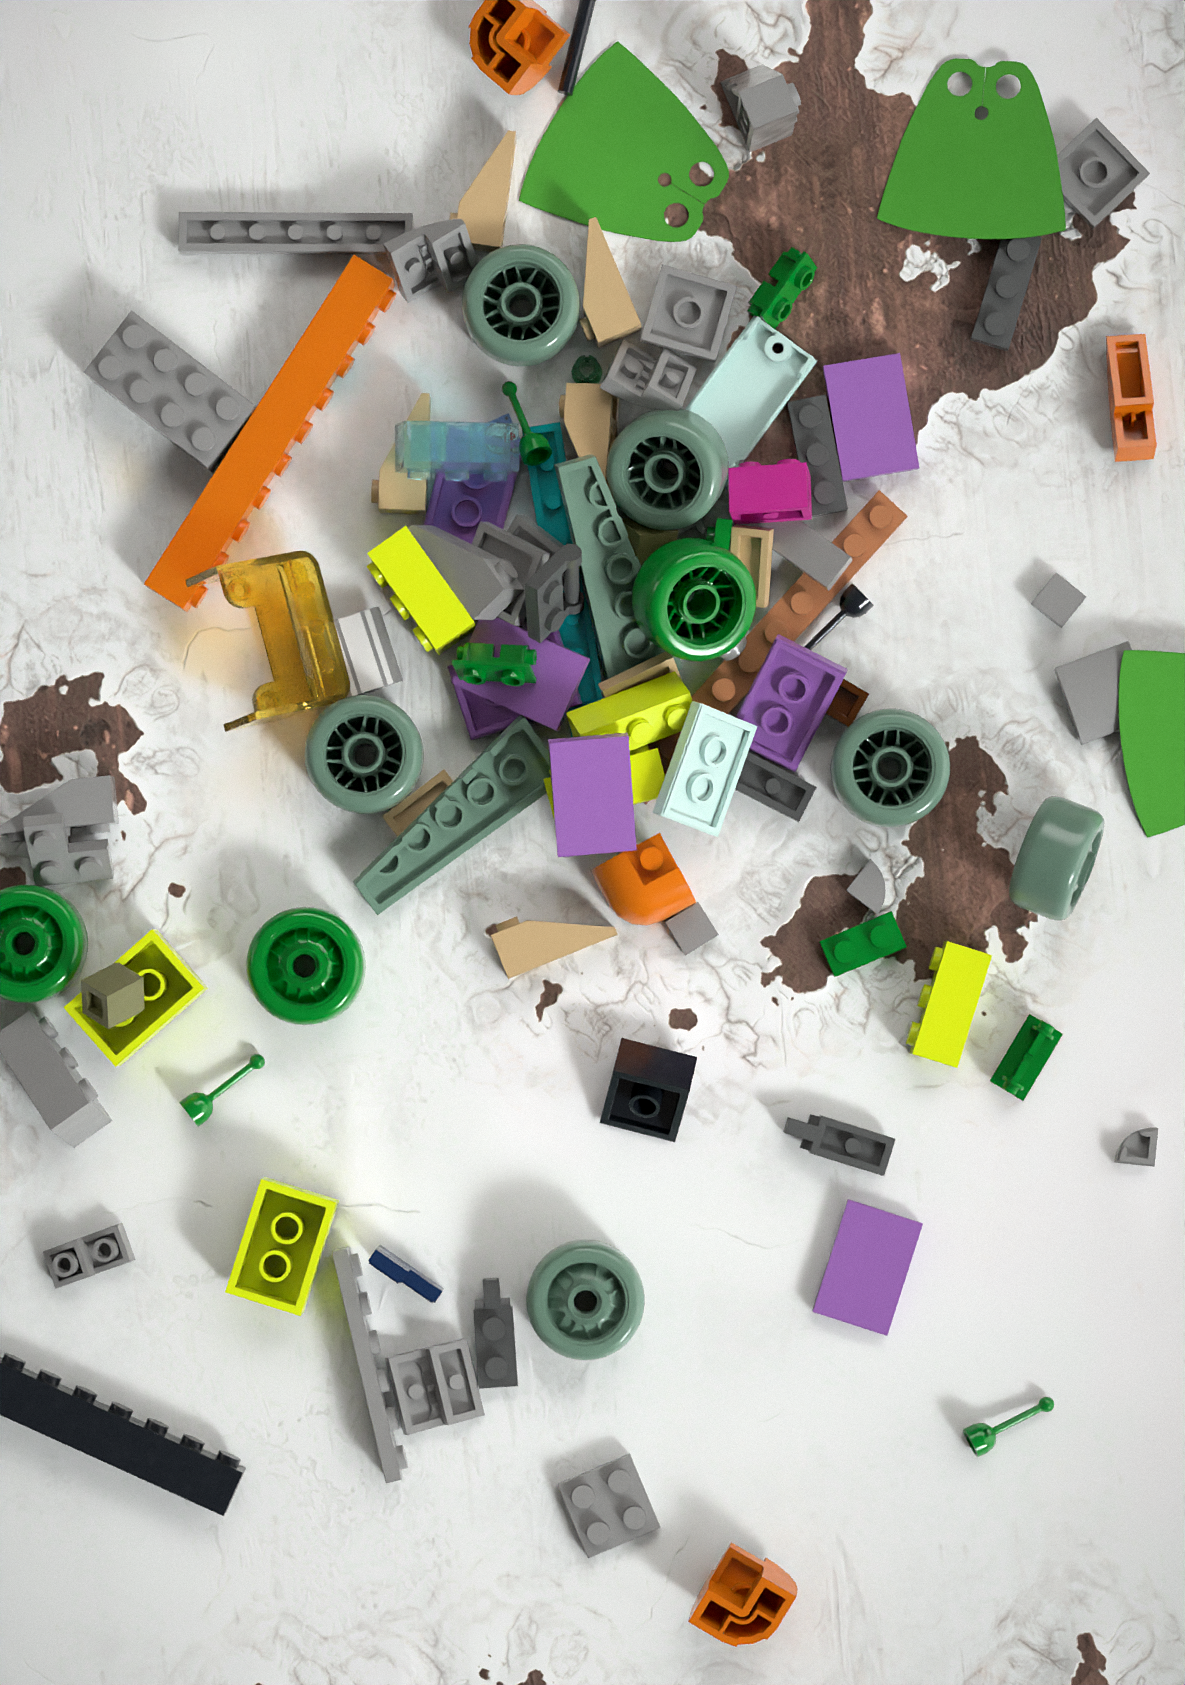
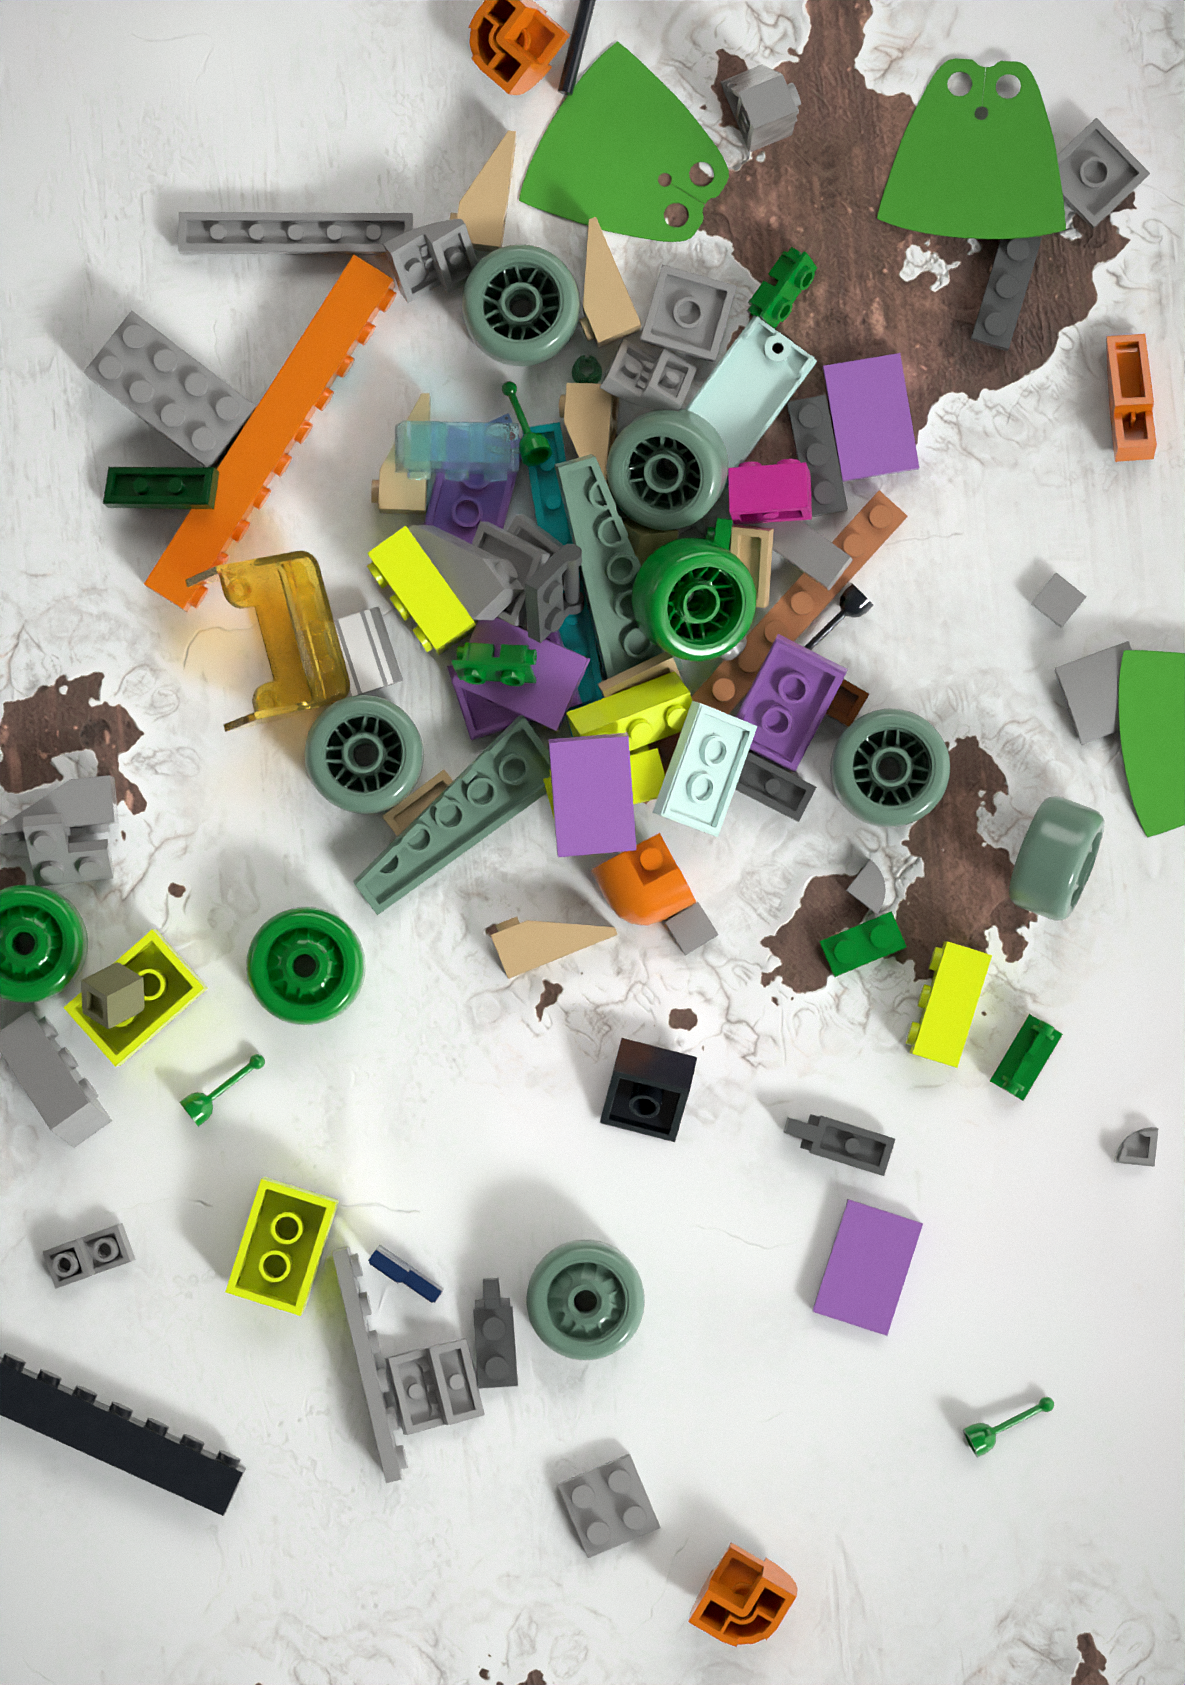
(161, 487): none -> dark green tile

